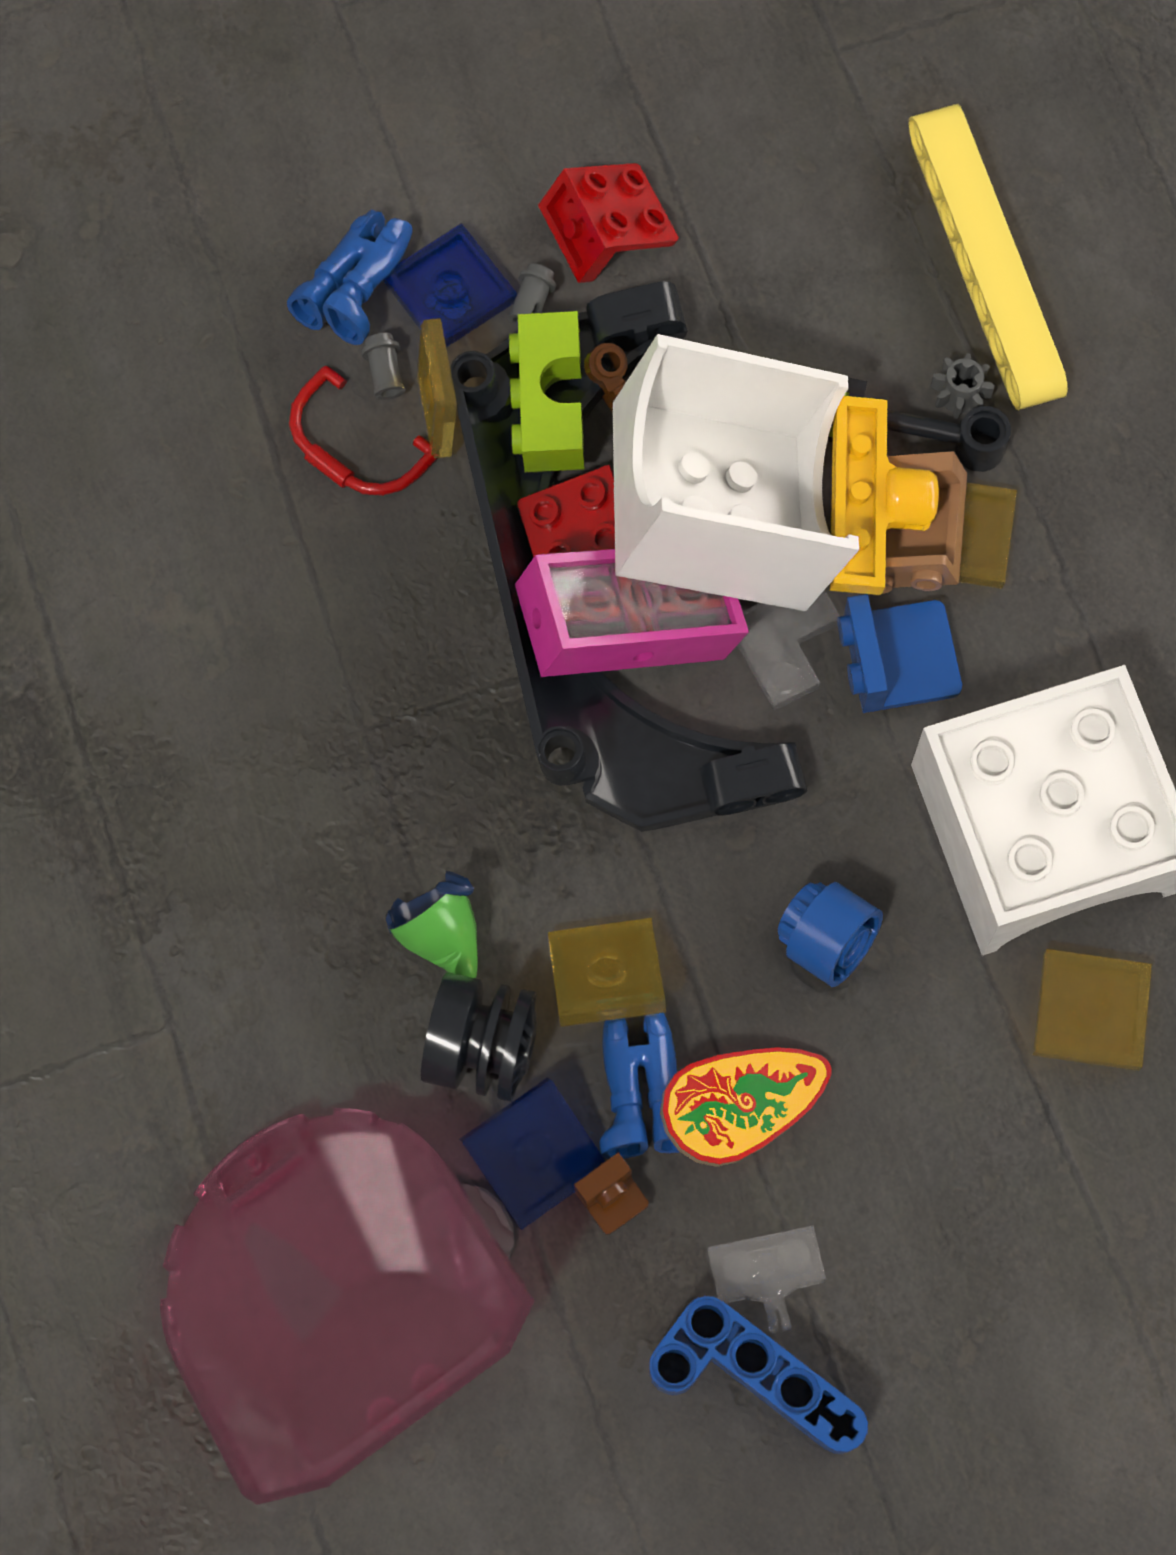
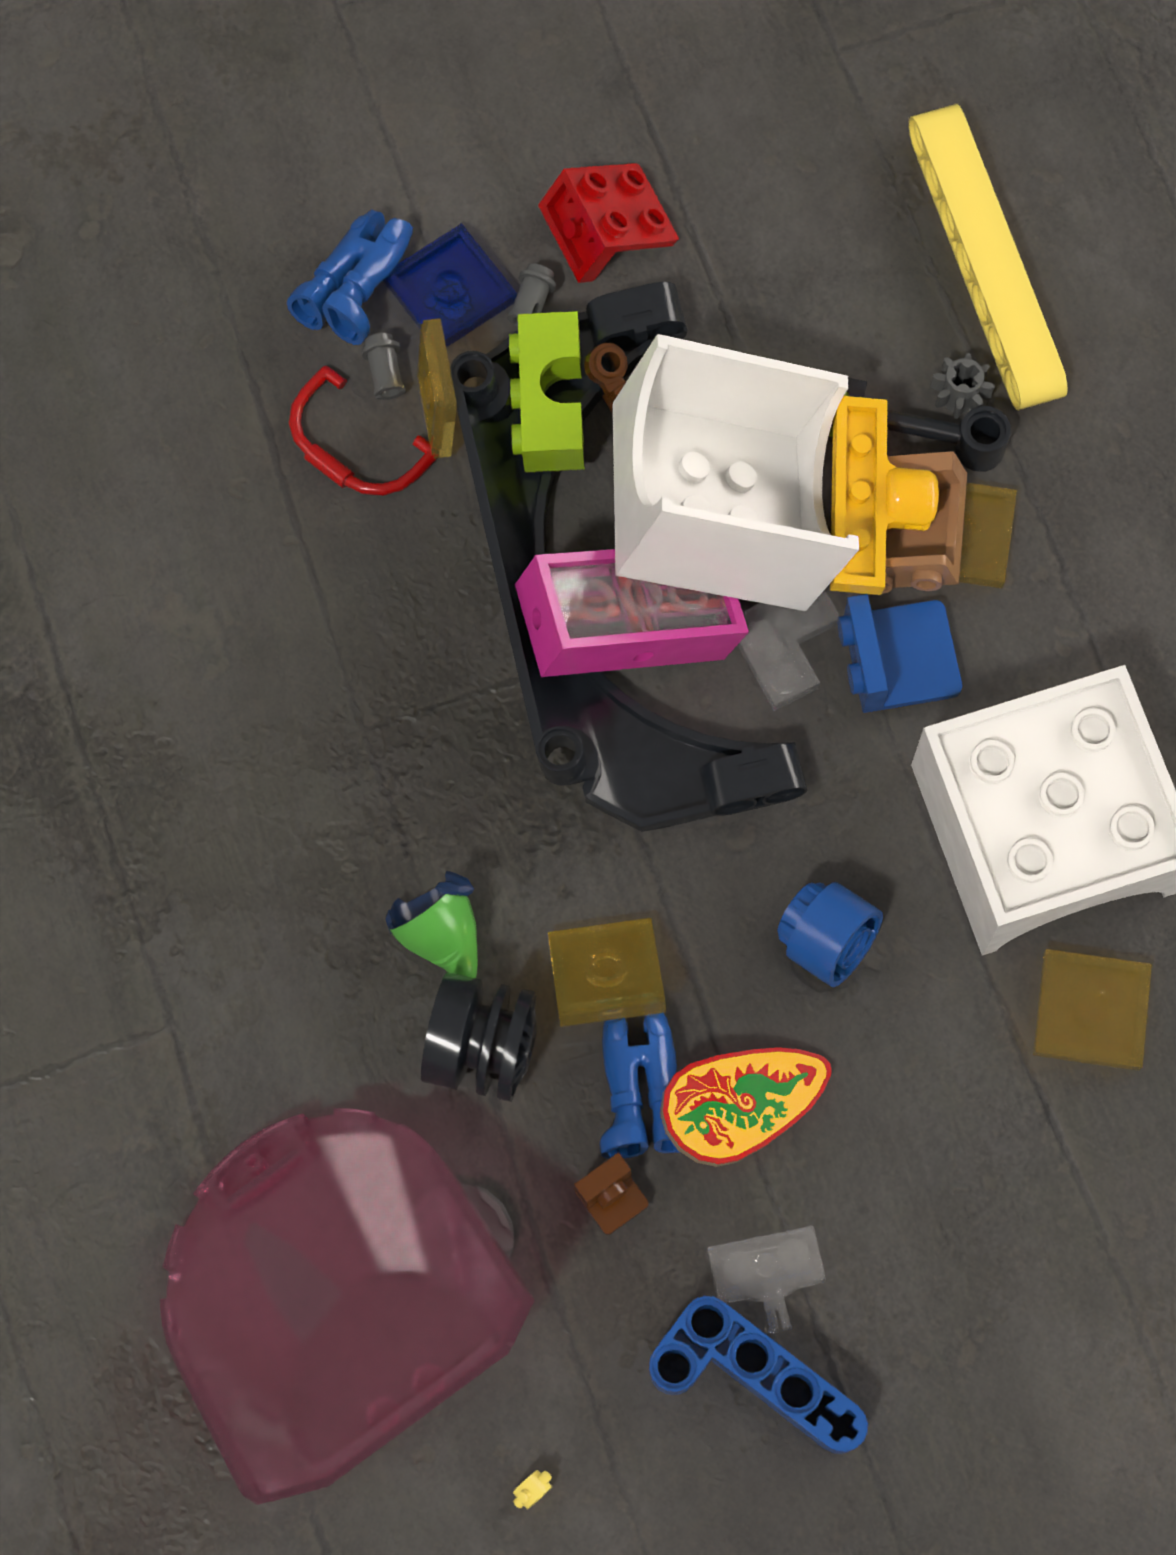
(532, 1489): none -> light yellow piece
(533, 1152): clear blue tile -> none
(572, 514): red bracket -> none

